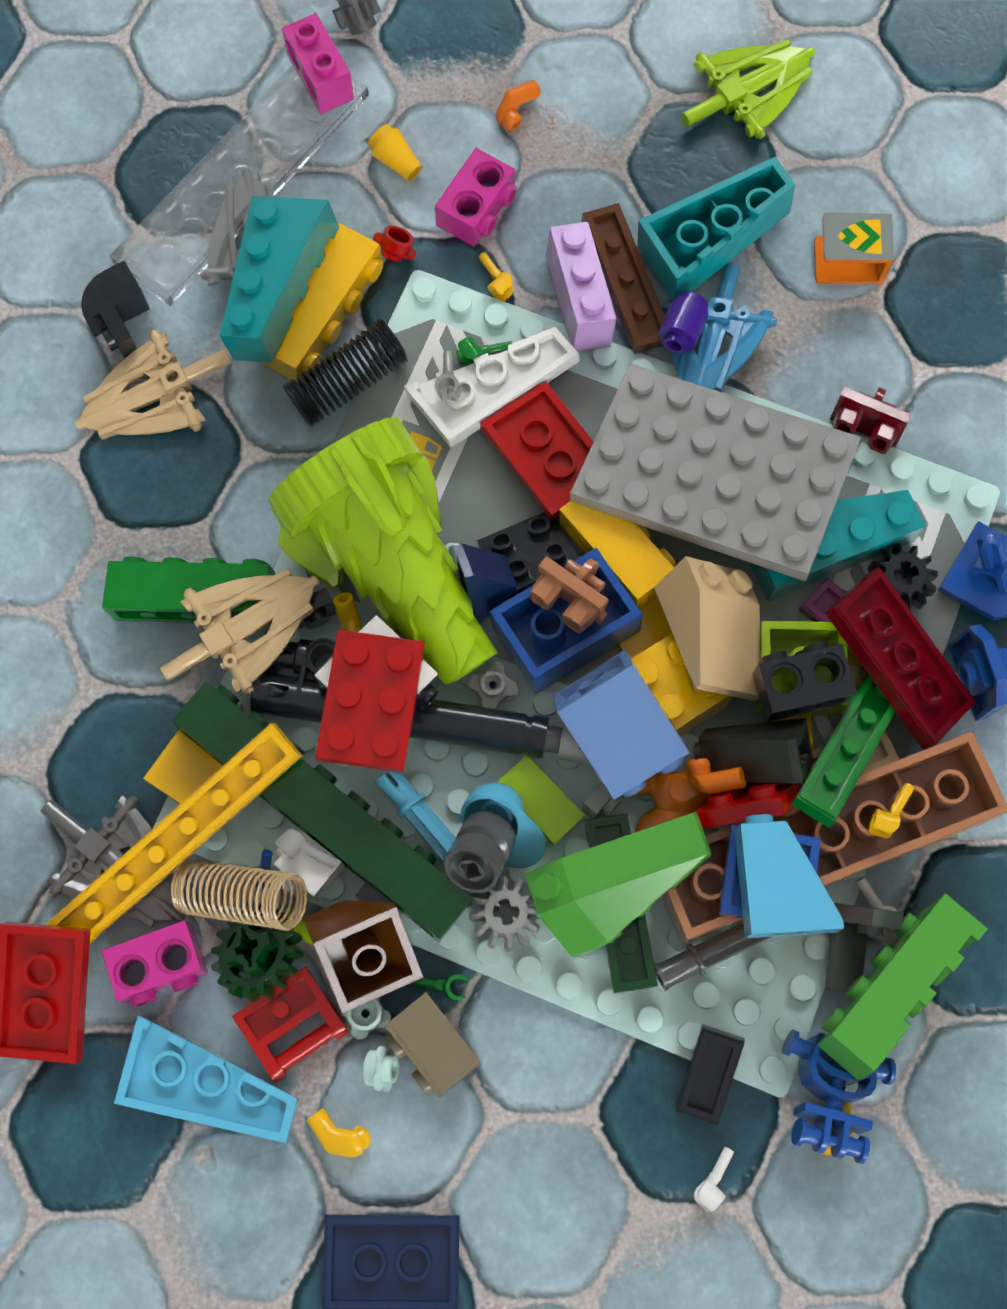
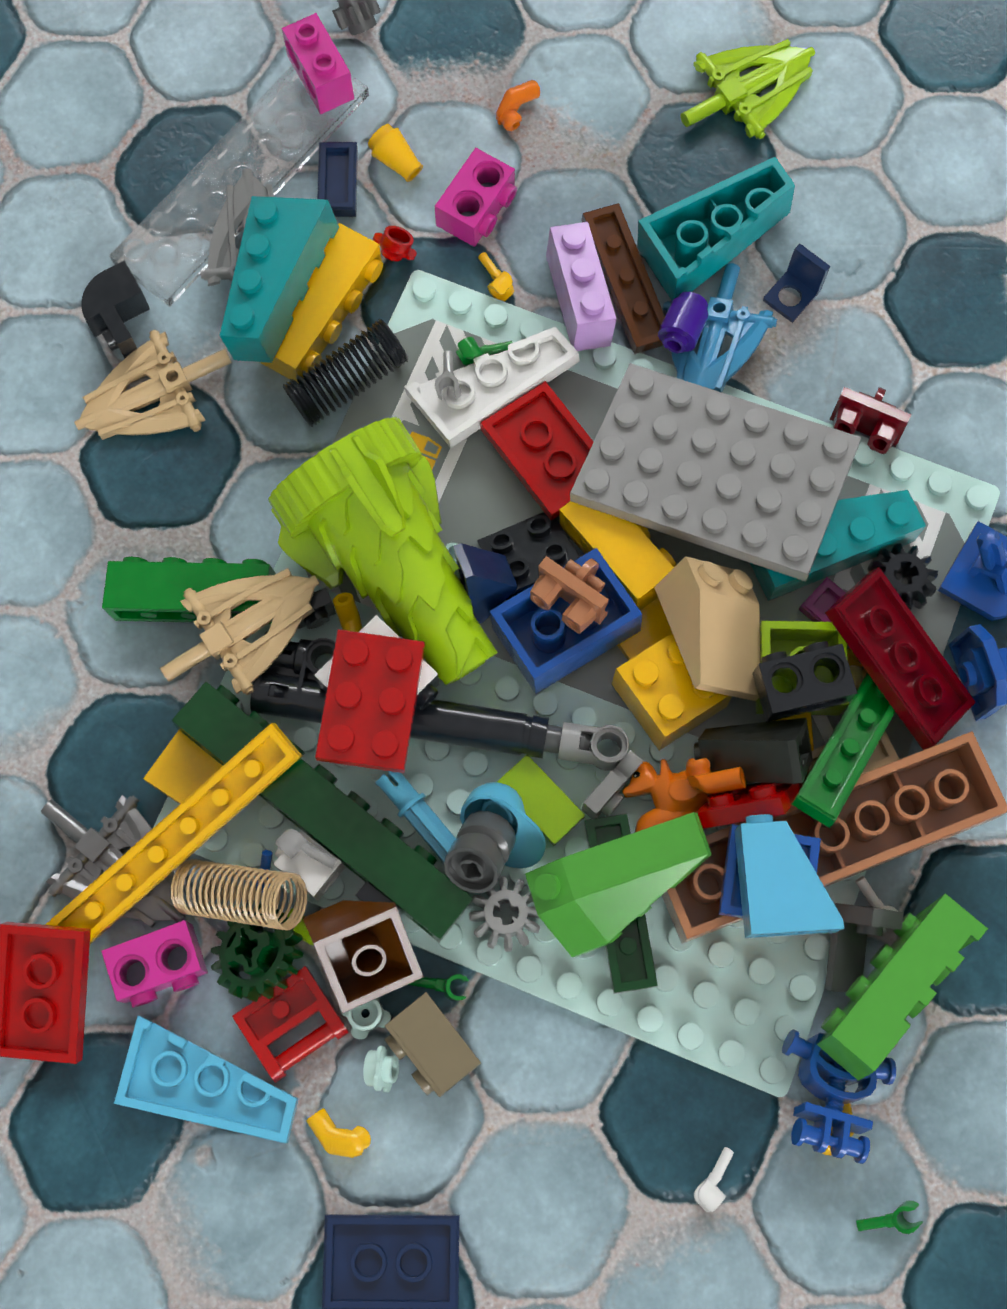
(338, 176): none -> dark blue tile
(492, 697): light grey plate -> none
(620, 726): medium blue slope -> none
(703, 956): dark grey axle -> none
(710, 1074): black tile -> none
(805, 275): none -> dark blue bracket
(854, 248): piece -> none
(885, 823): yellow hand -> none
(893, 1219): none -> green hand

